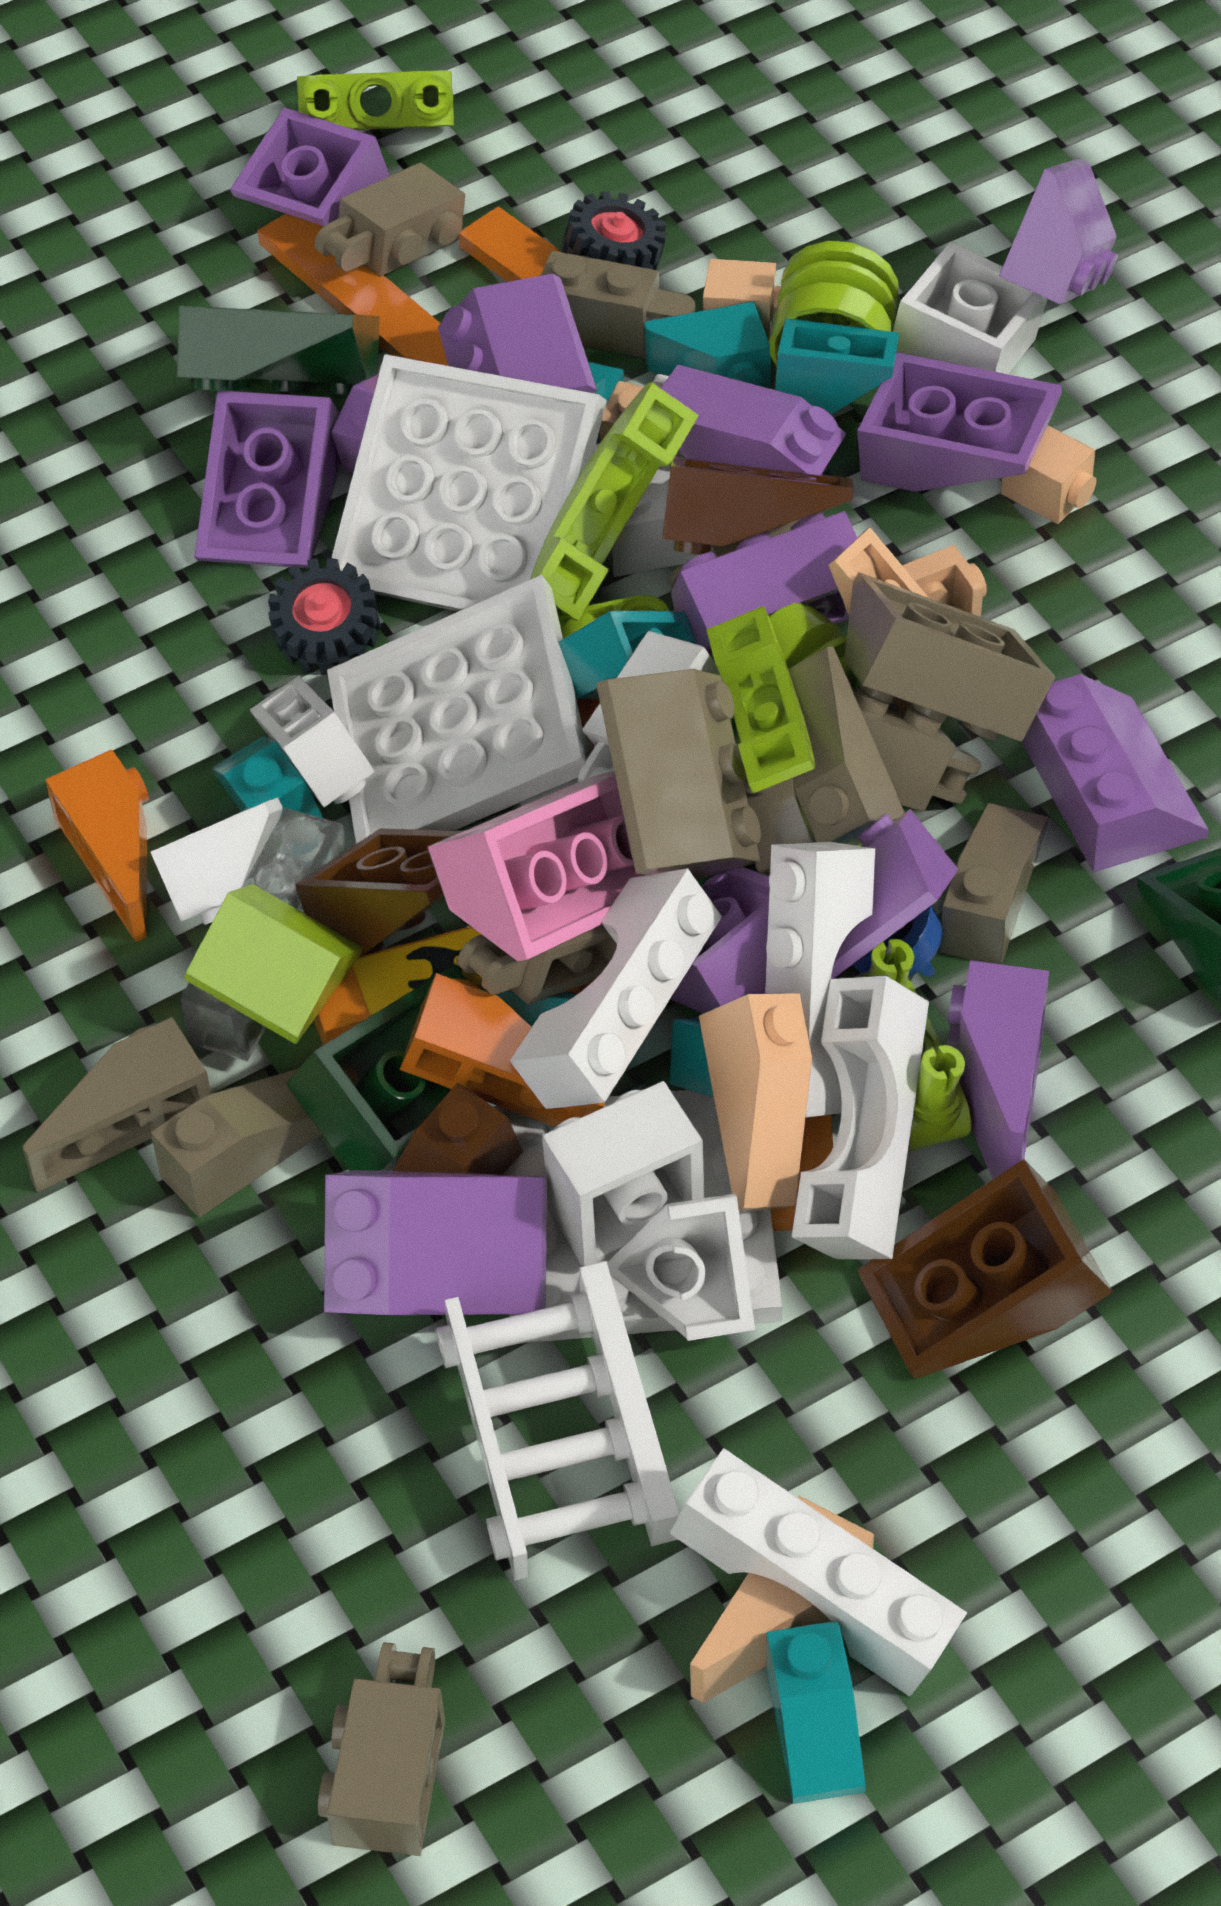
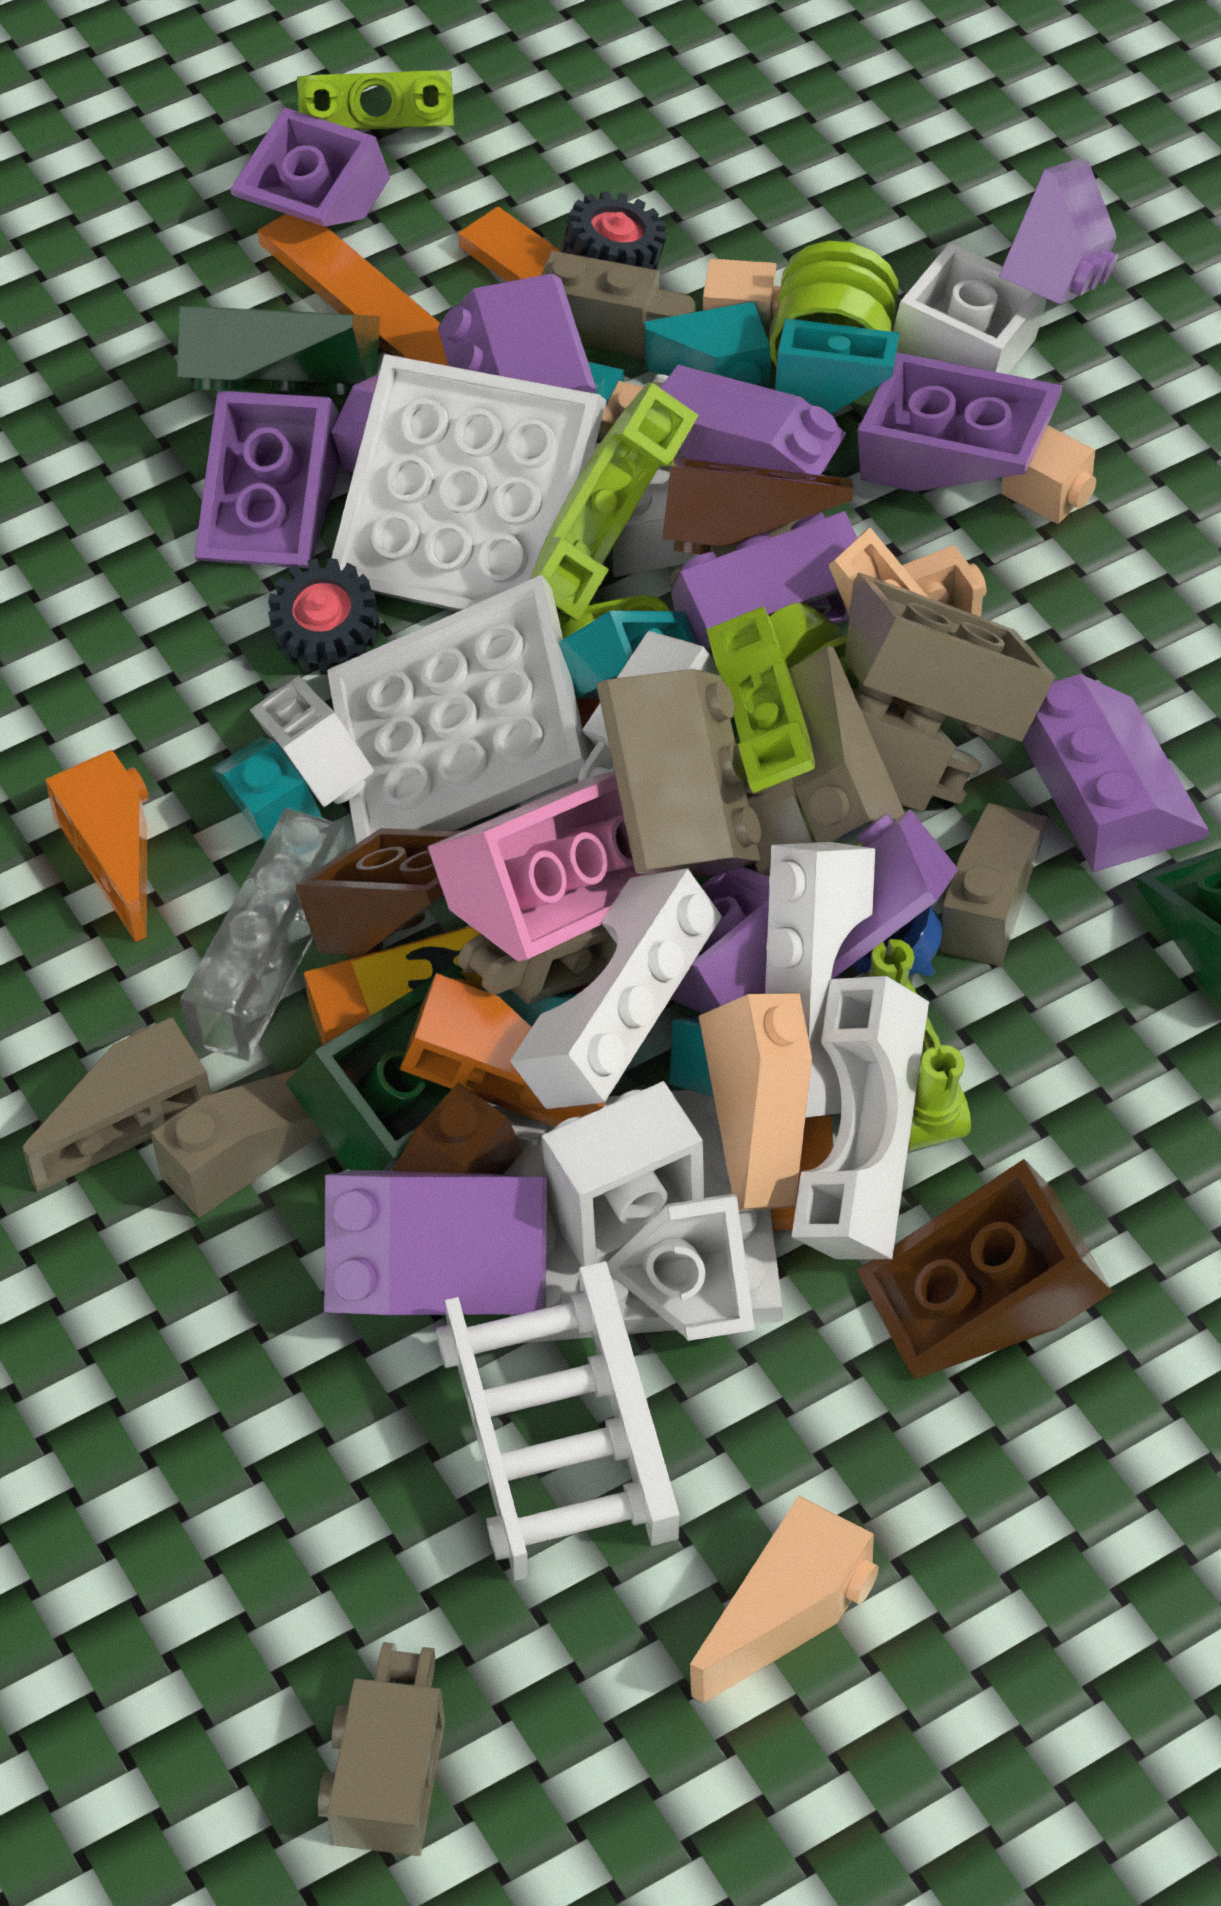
(215, 860): white slope -> none
(271, 961): lime slope -> none
(394, 221): dark tan brick -> none
(762, 1529): white arch -> none
(815, 1711): teal slope -> none
(1000, 1035): medium lavender slope -> none

